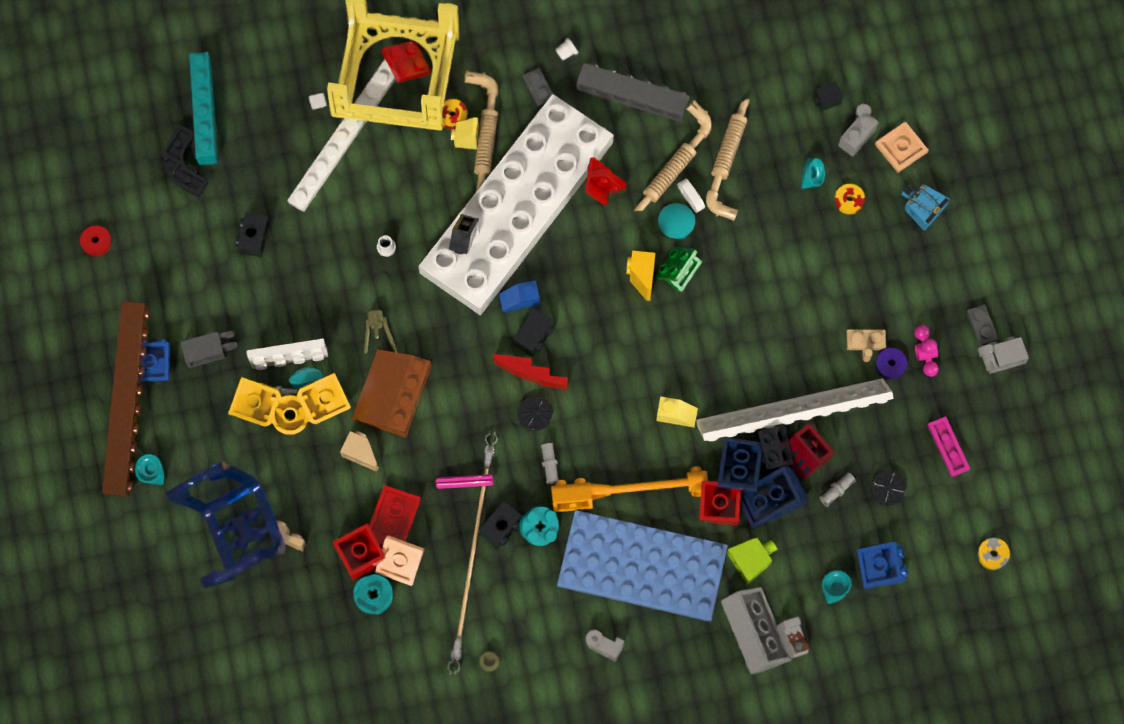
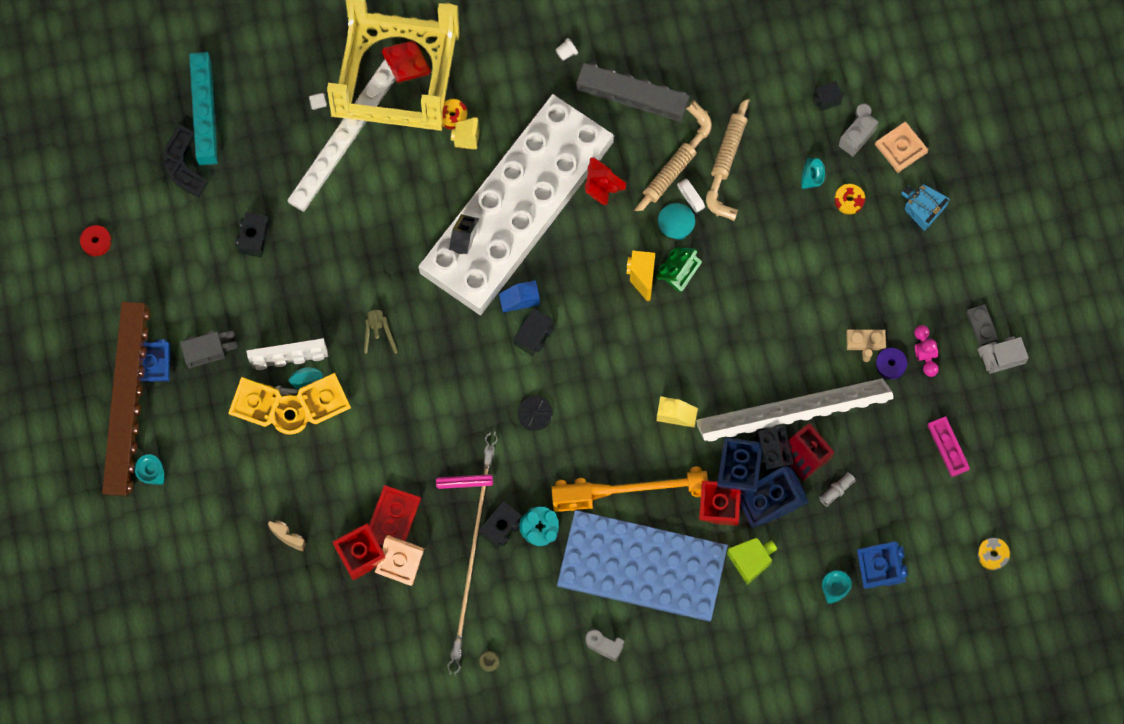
(250, 485): clear blue windscreen -> none
(359, 451): tan slope -> none
(372, 583): teal plate -> none
(388, 251): white piece -> none
(392, 392): dark orange slope -> none
(487, 126): tan piece -> none
(523, 368): red slope -> none
(537, 87): dark grey plate -> none
(549, 463): light grey pin -> none
(755, 630): light grey slope -> none
(792, 637): light grey leg -> none
(888, 487): black wheel -> none

